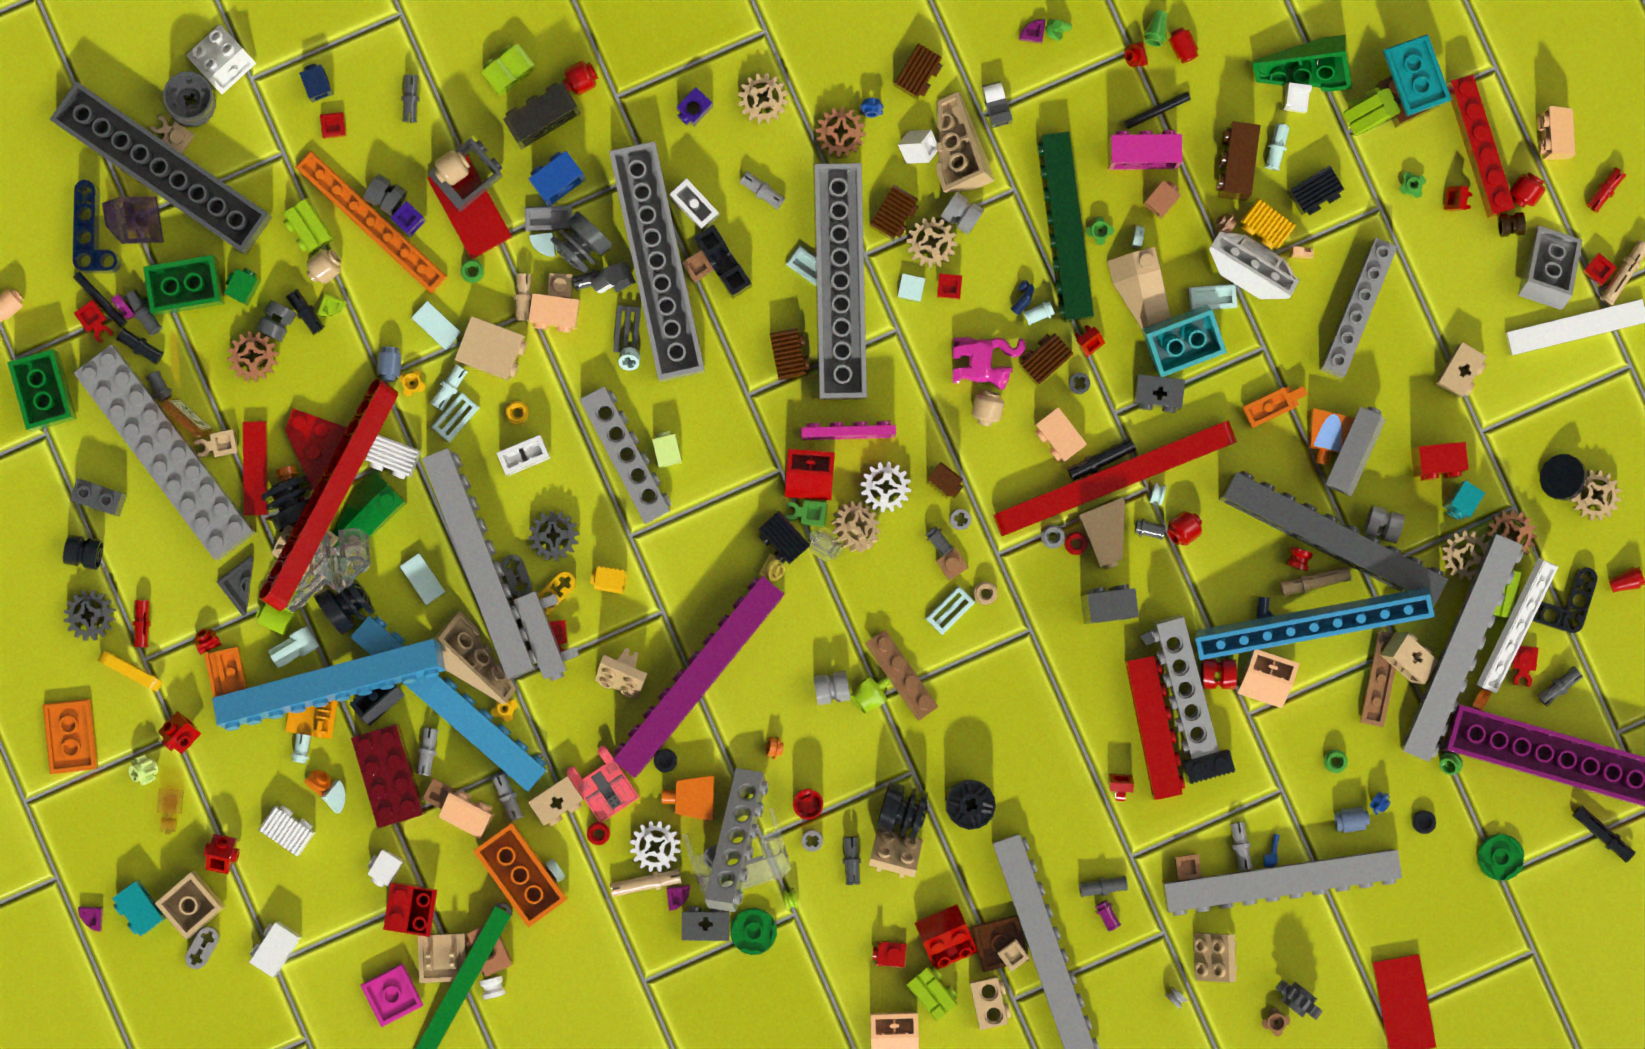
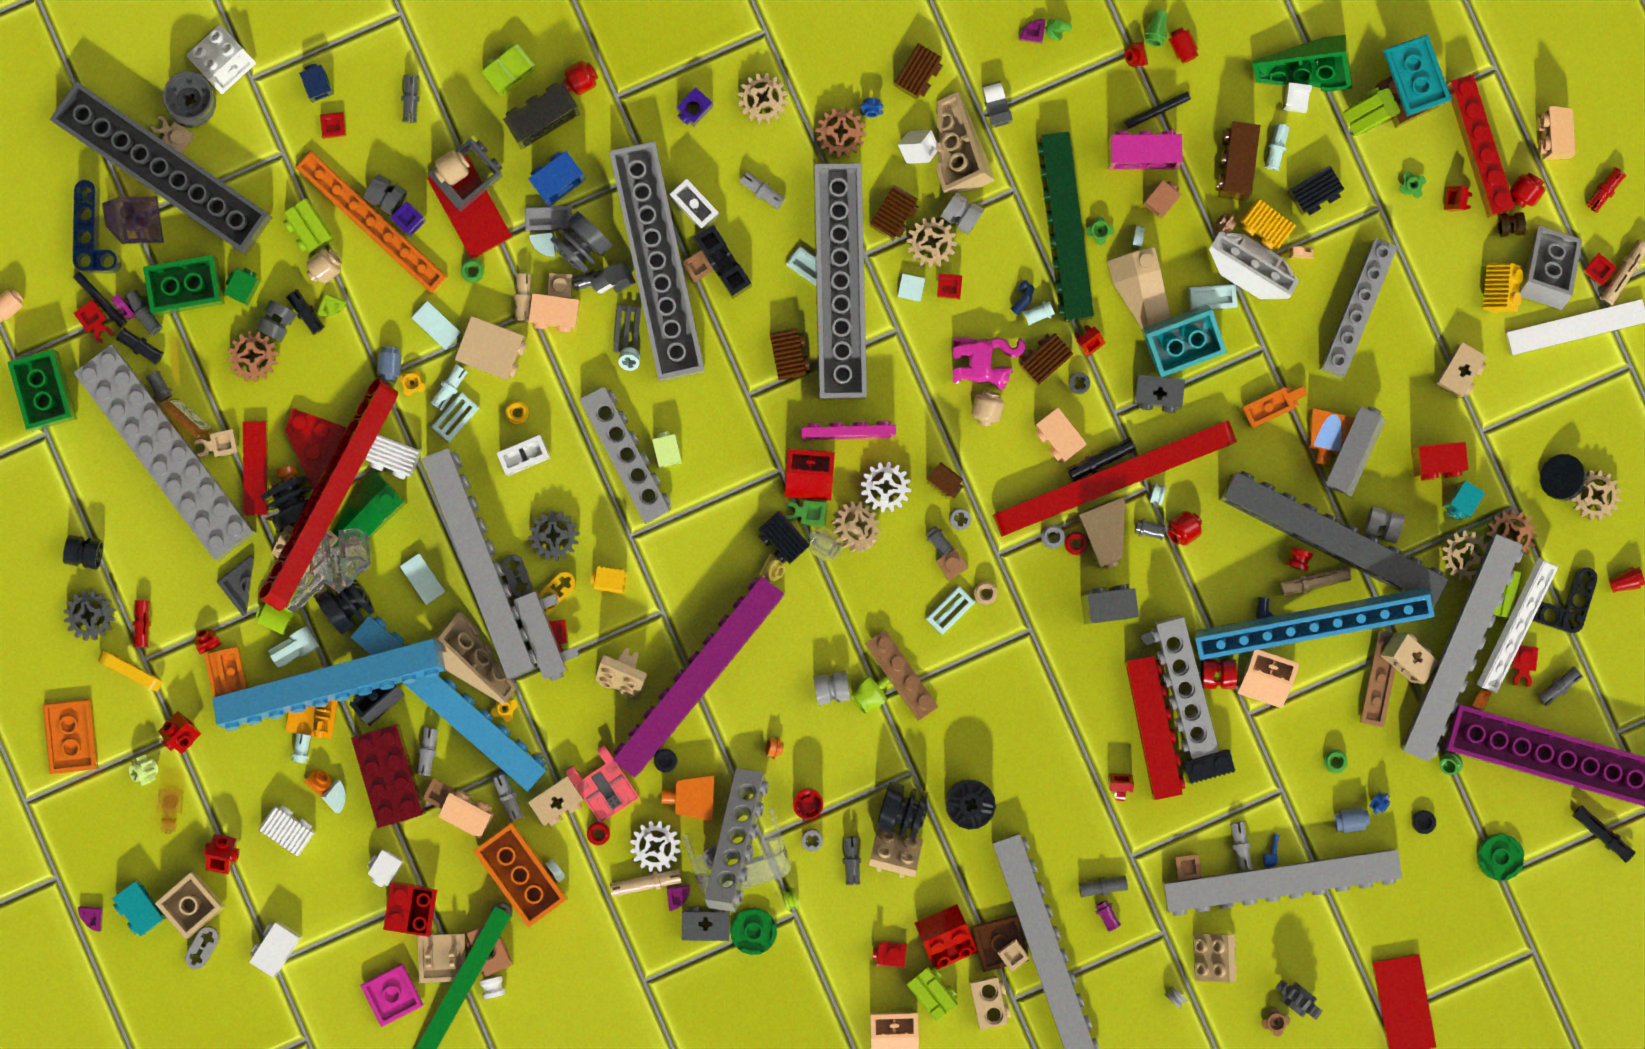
(98, 497): dark grey brick -> none
(1502, 287): none -> yellow brick

